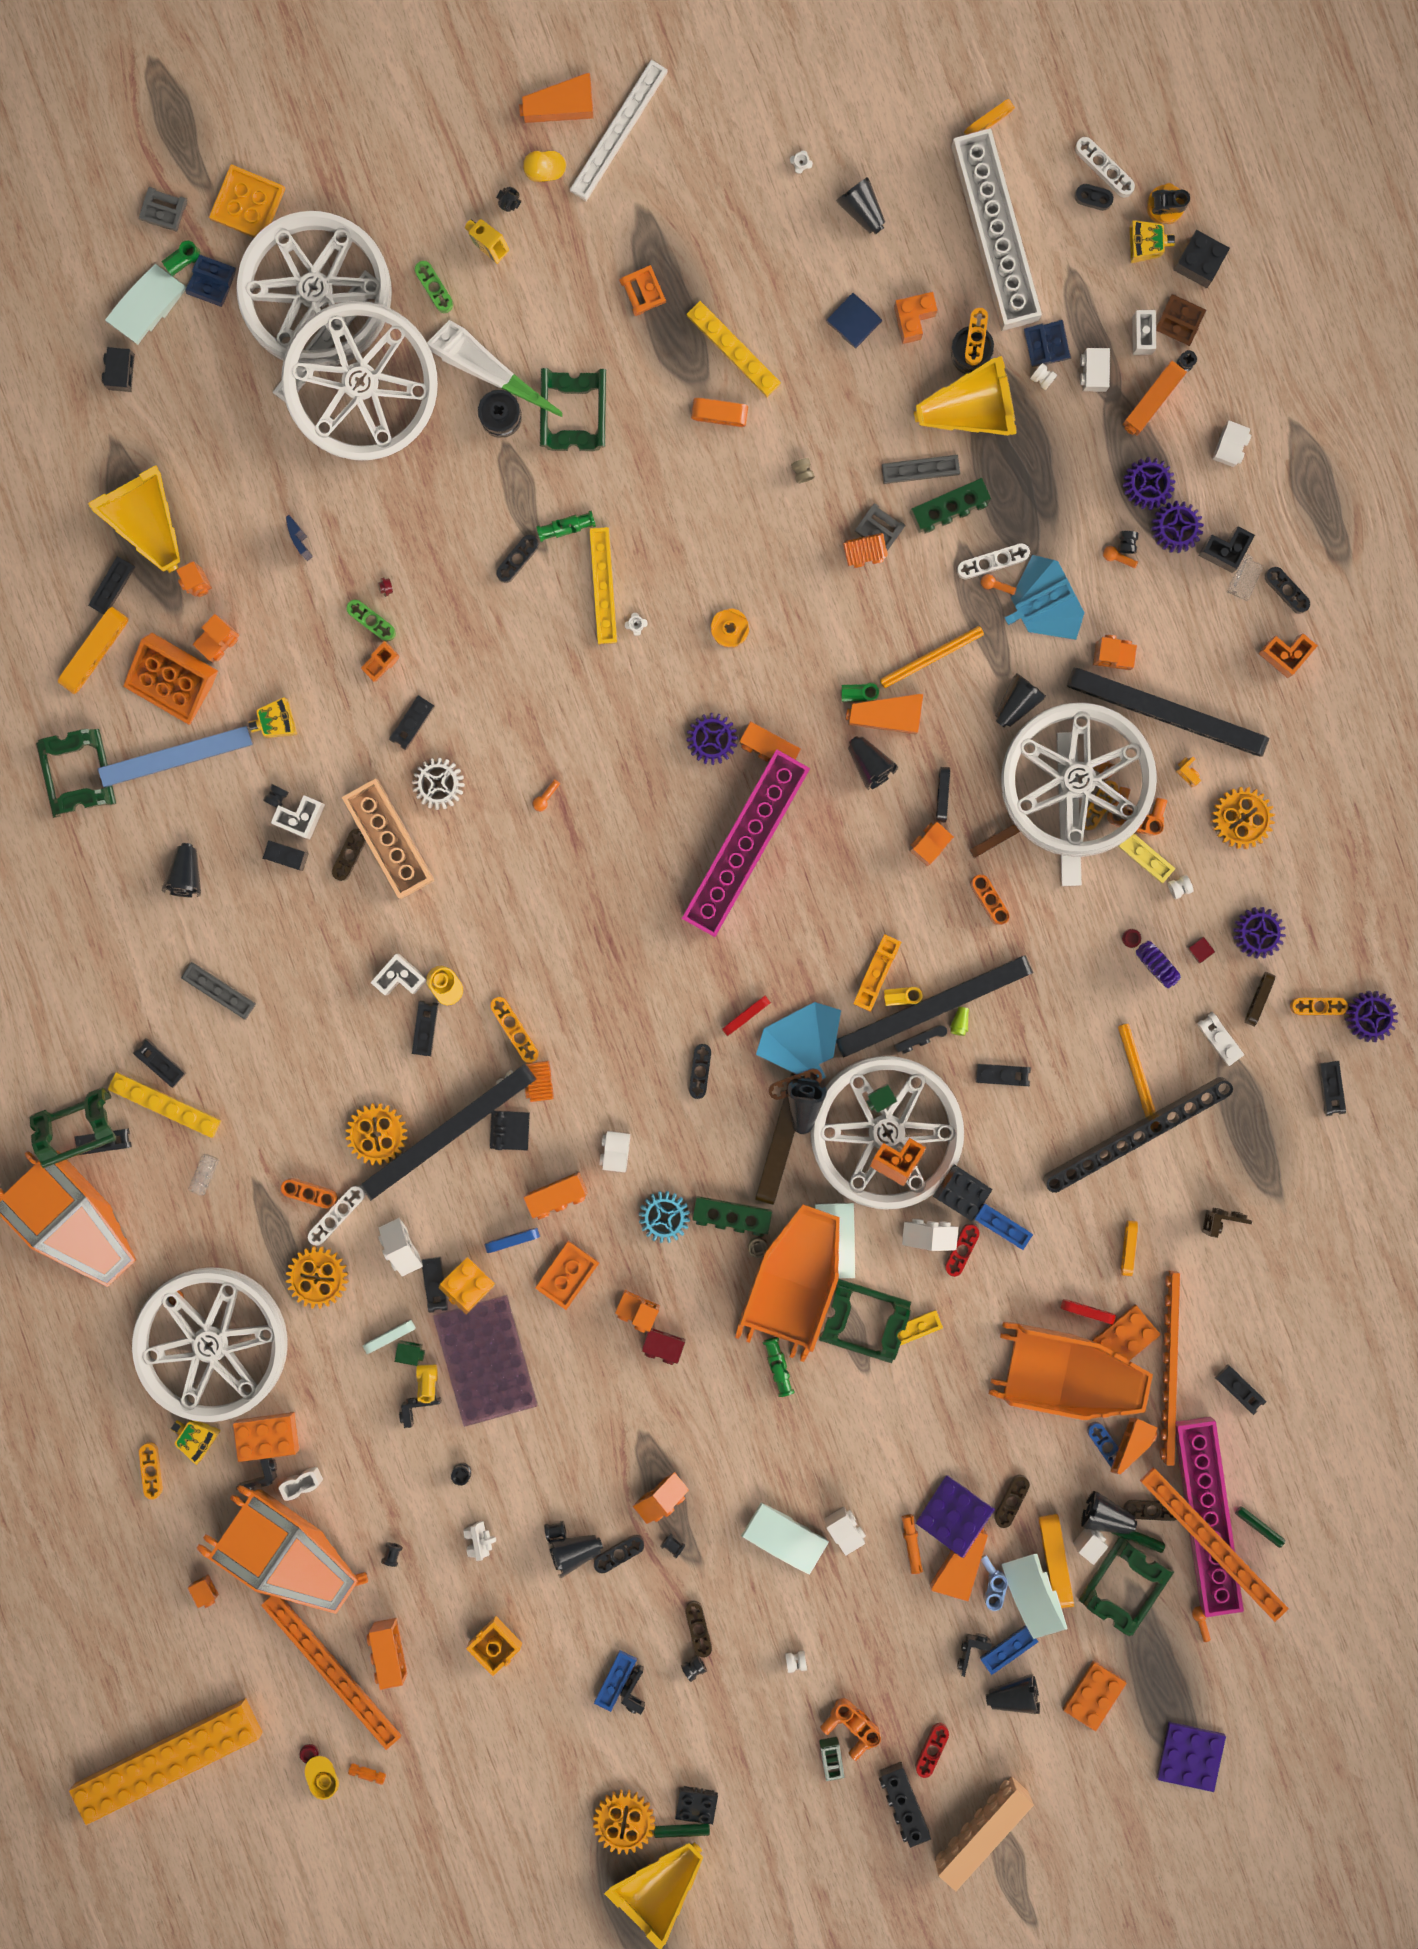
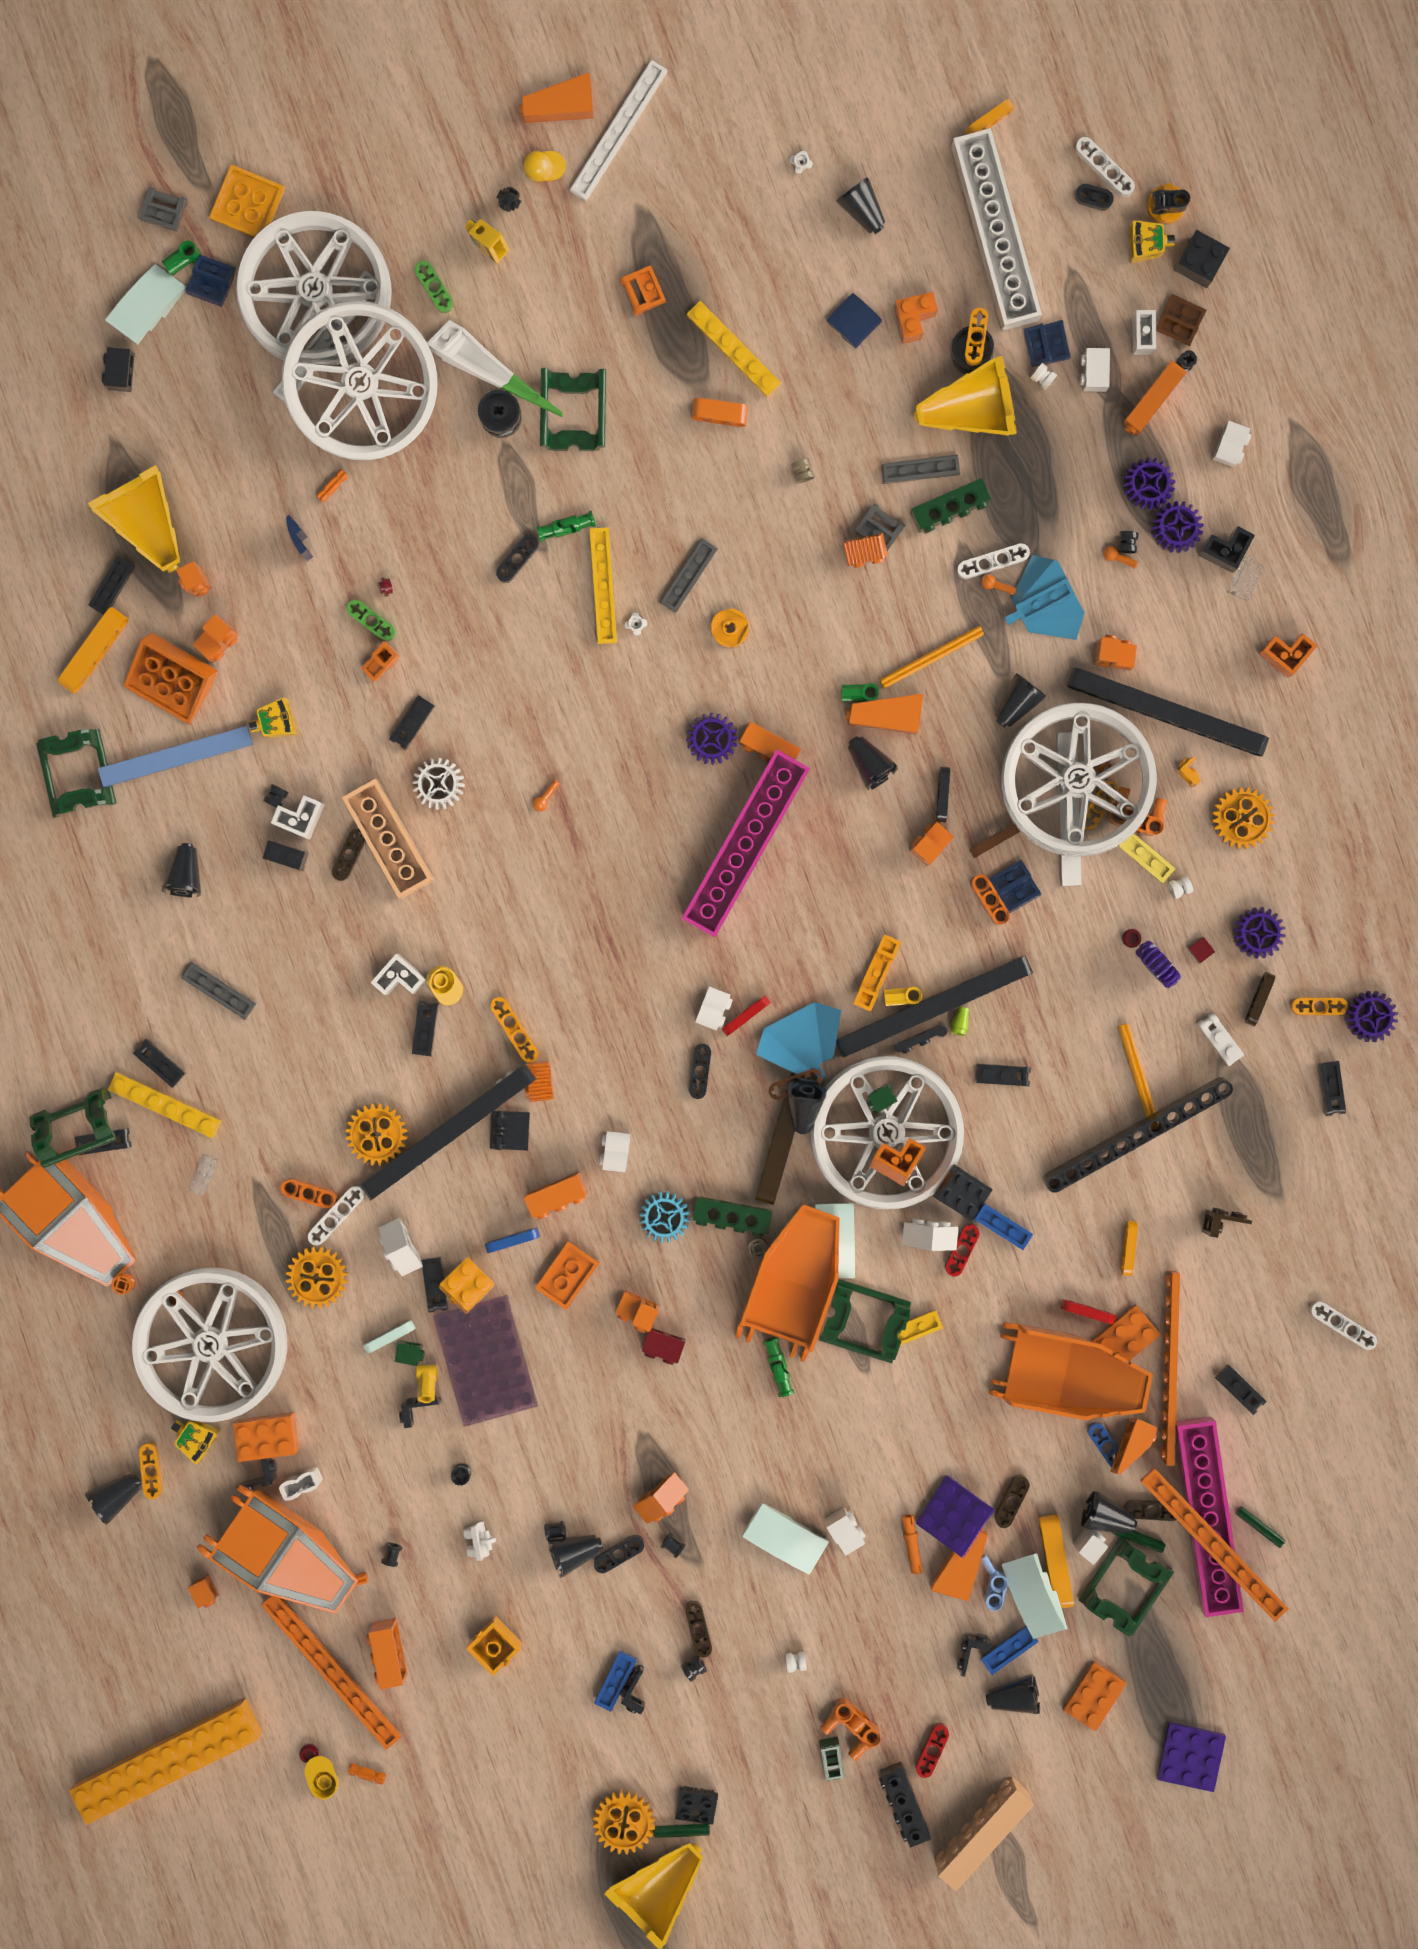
(113, 1496): none -> black cone
(127, 1281): none -> orange wheel
(332, 485): none -> orange axle
(688, 576): none -> dark grey tile
(713, 1008): none -> white brick
(1015, 886): none -> dark blue slope
(1198, 1616): orange bar -> none
(1295, 589): black beam -> none
(1343, 1325): none -> white beam

